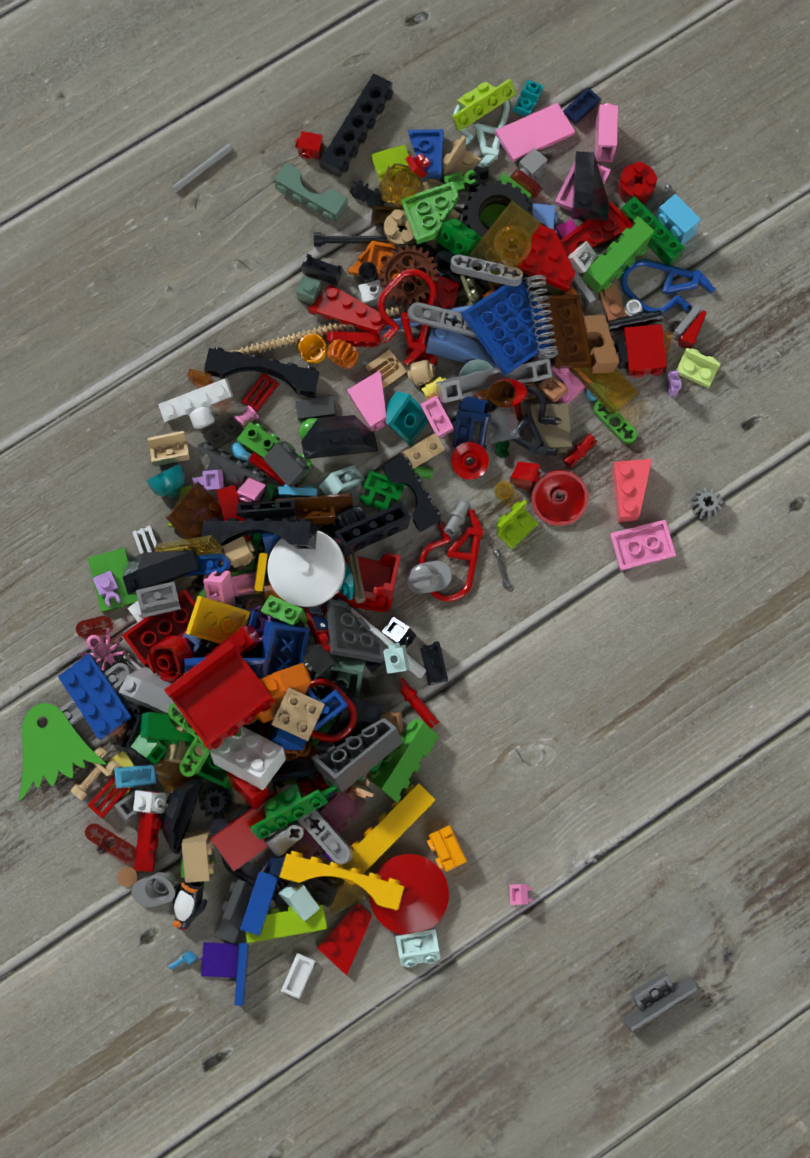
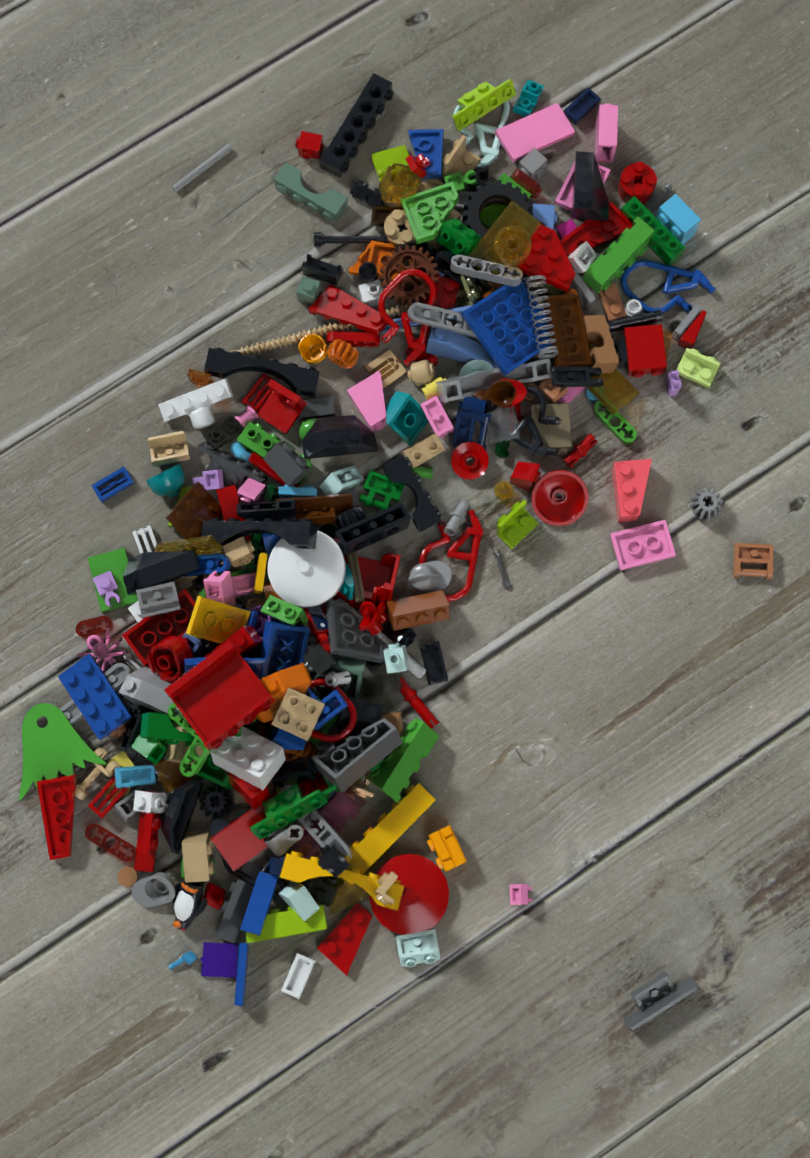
(57, 809): none -> red wing
(109, 478): none -> blue tile
(214, 895): none -> red tile
(281, 407): none -> red bracket
(333, 859): none -> black brick
(337, 678): none -> white pin
(373, 617): none -> red hips
(384, 884): none -> tan bracket
(418, 610): none -> dark orange brick
(576, 377): none -> black hinge
(753, 554): none -> nougat plate

